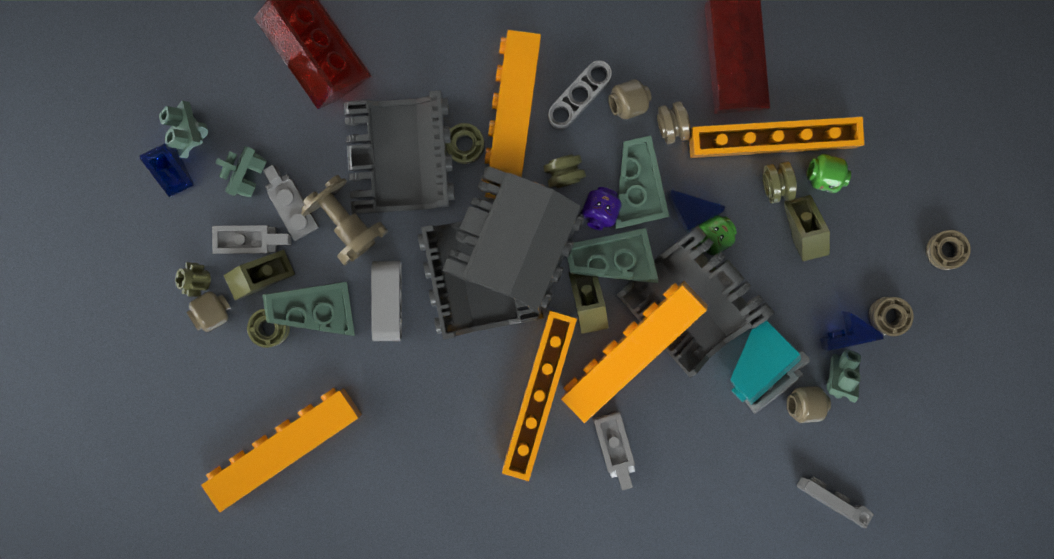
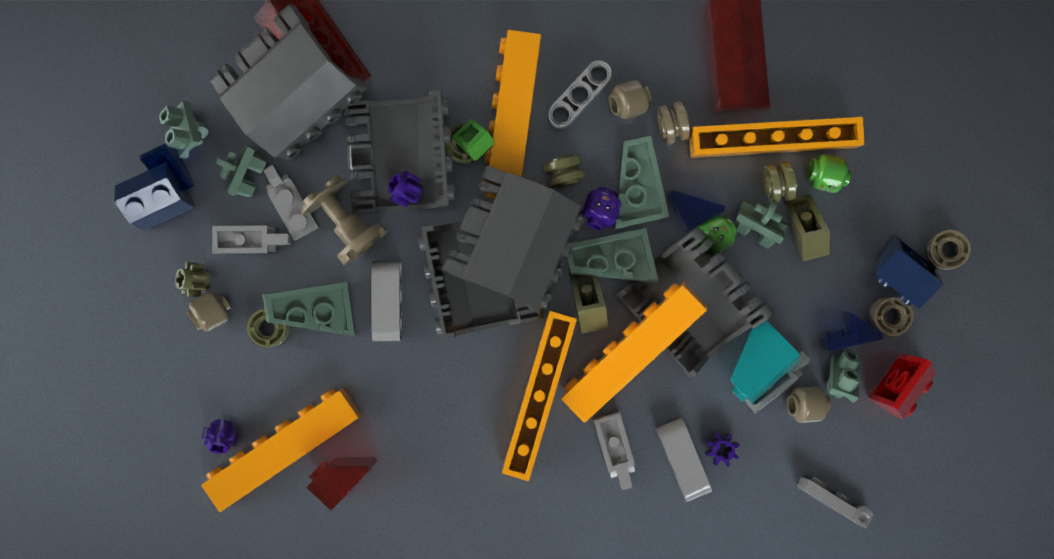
(152, 197): none -> dark blue slope
(219, 436): none -> dark purple gear
(258, 274): olive slope -> none
(285, 87): none -> dark grey hinge
(335, 480): none -> clear red slope
(405, 189): none -> dark purple gear
(473, 139): none -> bright green slope
(684, 459): none -> light grey beam
(729, 451): none -> dark purple gear
(762, 220): none -> sand green hips
(903, 385): none -> red slope
(907, 273): none -> dark blue slope

